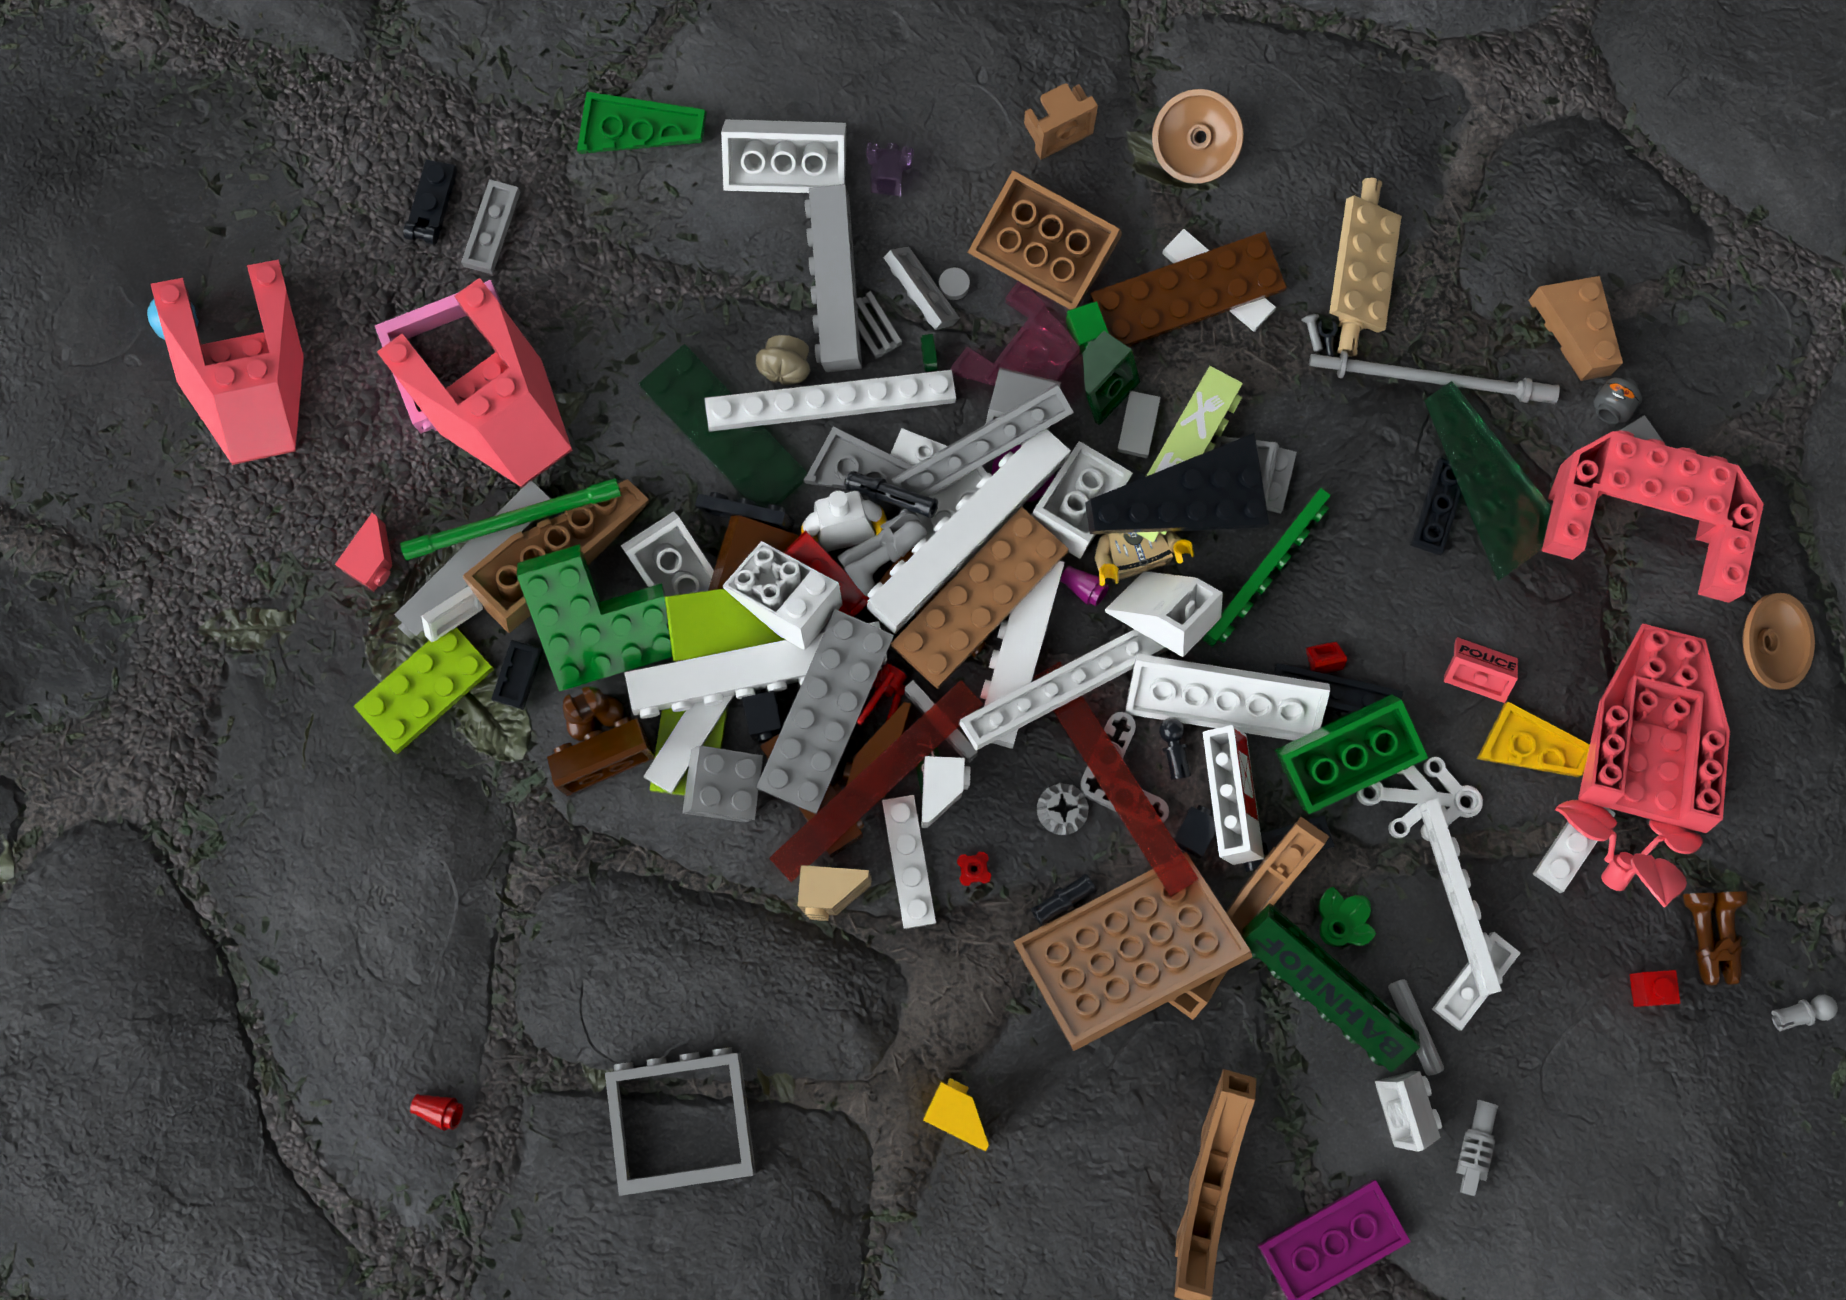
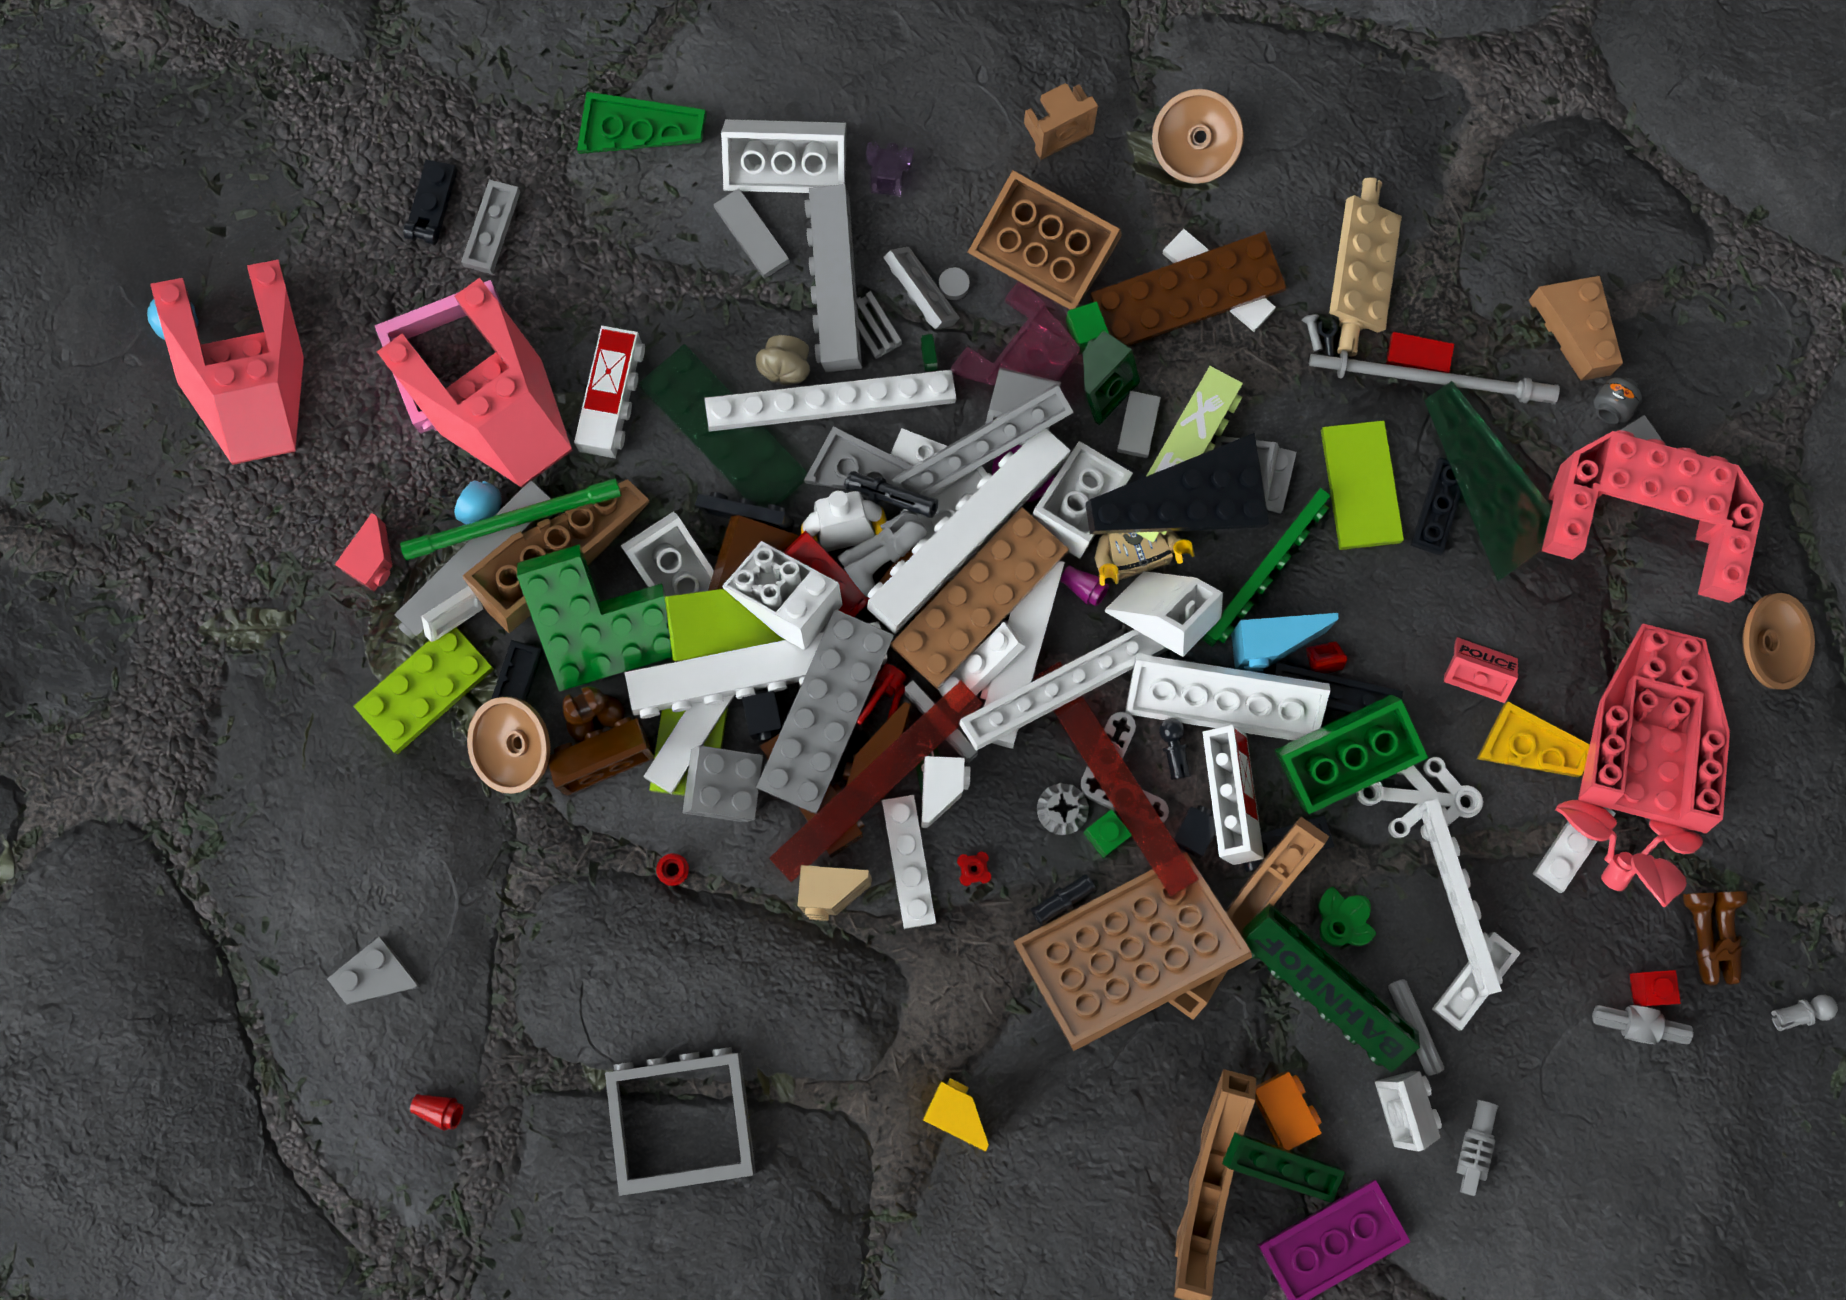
(372, 974): none -> light grey wing
(478, 502): none -> medium azure hair
(497, 748): none -> medium nougat dish
(609, 391): none -> white brick
(663, 865): none -> red plate
(751, 233): none -> light grey tile
(986, 660): none -> white plate
(1107, 833): none -> green brick
(1268, 640): none -> medium azure slope
(1283, 1167): none -> dark green plate
(1286, 1110): none -> orange brick
(1362, 485): none -> lime tile
(1419, 353): none -> red tile
(1642, 1024): none -> light grey axle

